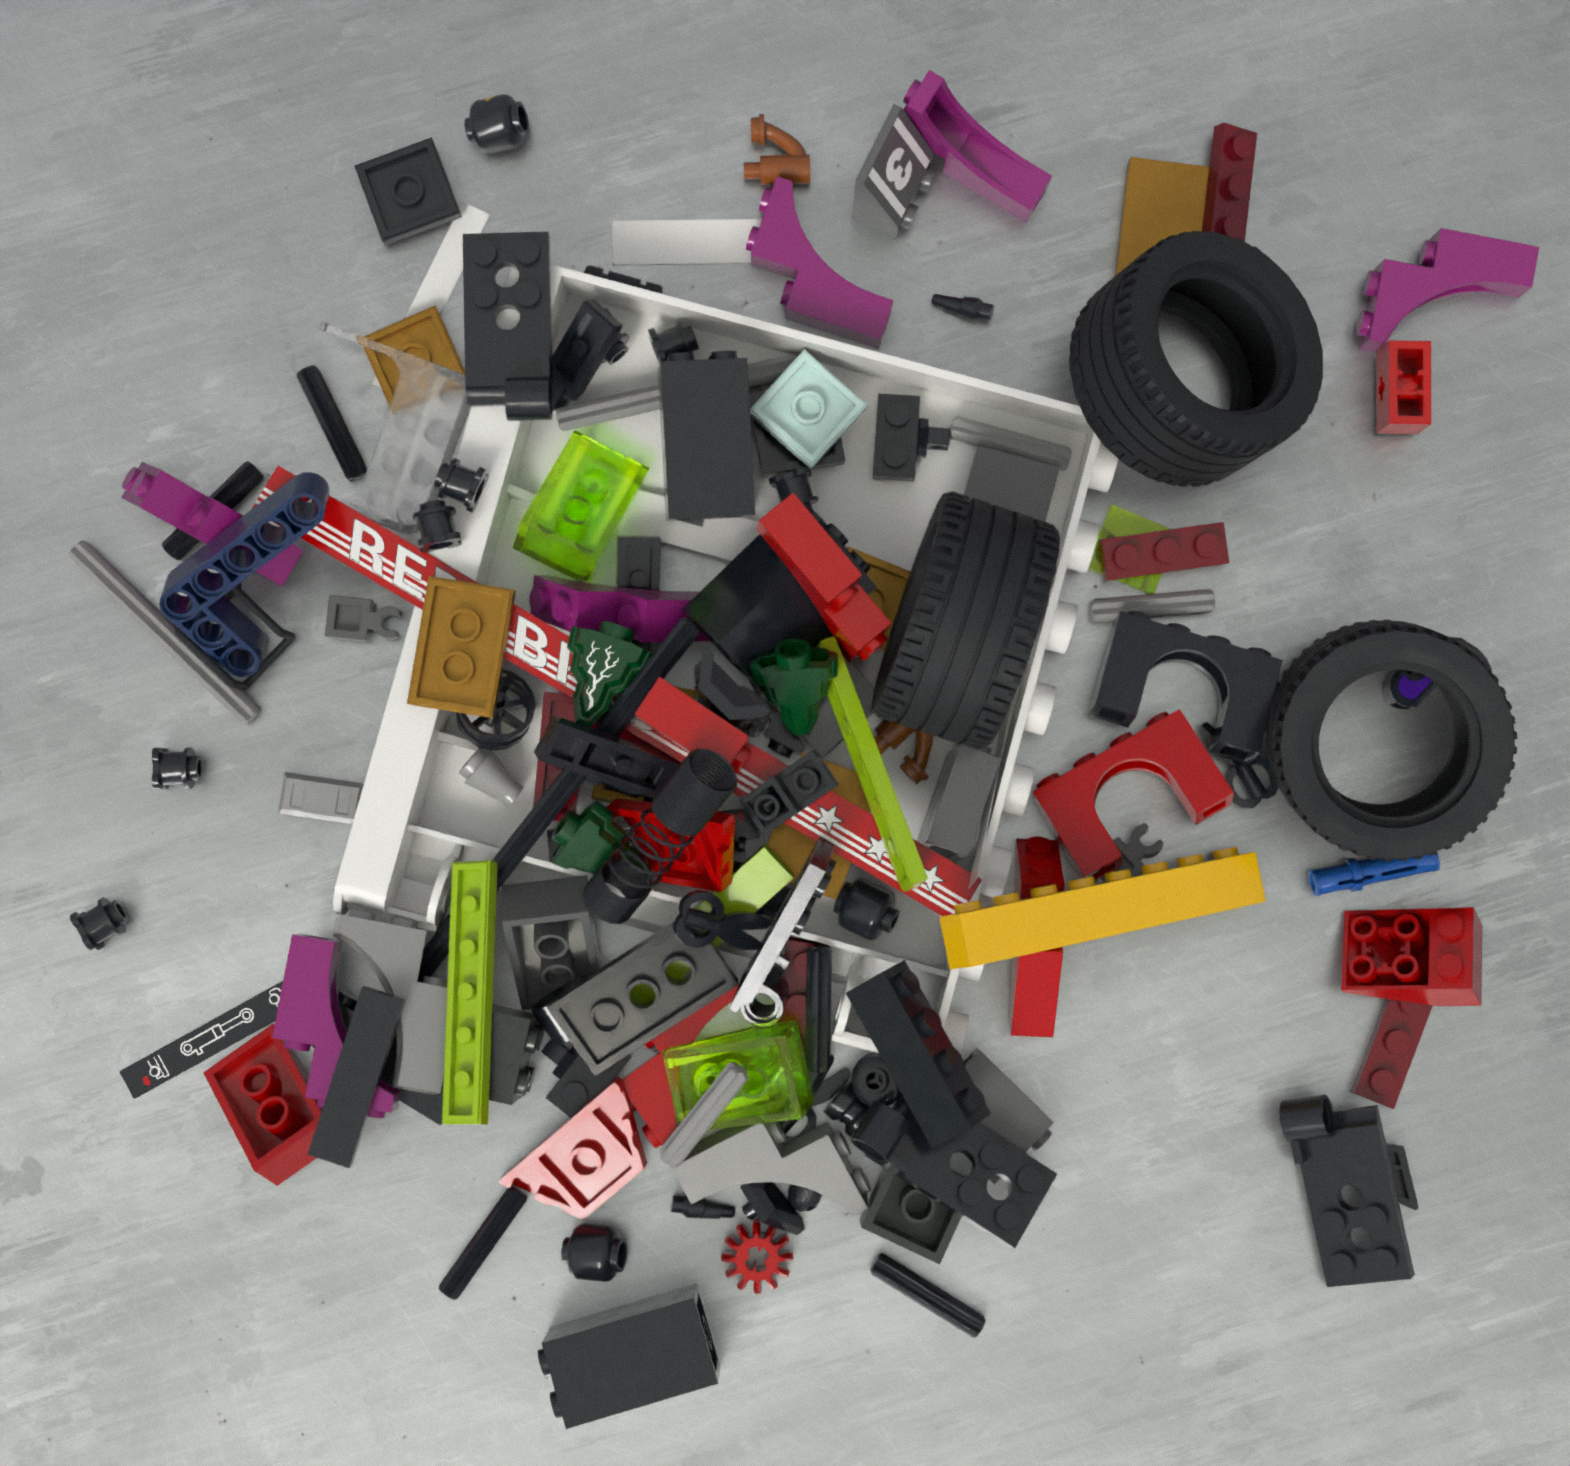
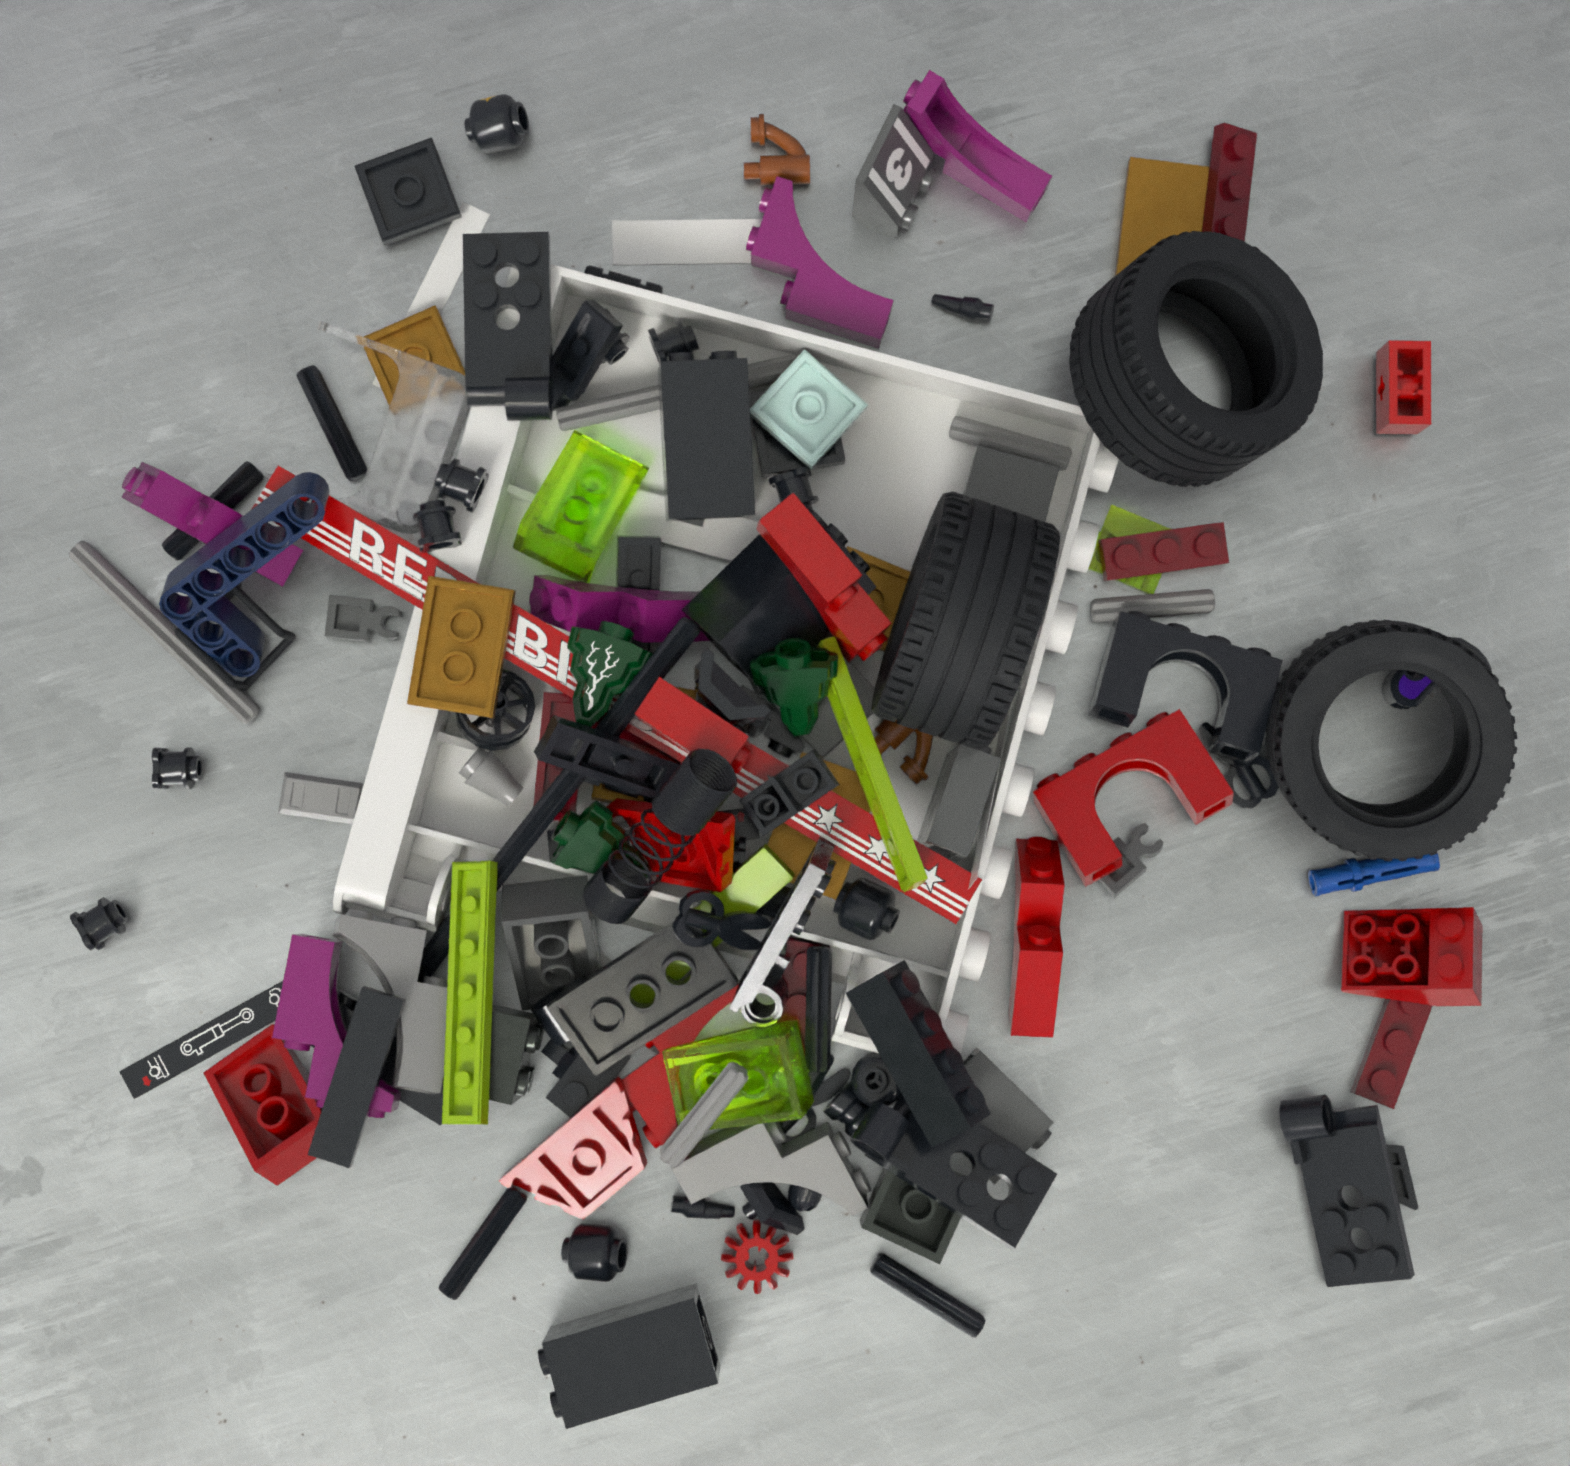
(903, 437): black hinge -> none
(1102, 909): yellow brick -> none
(1452, 265): magenta arch -> none

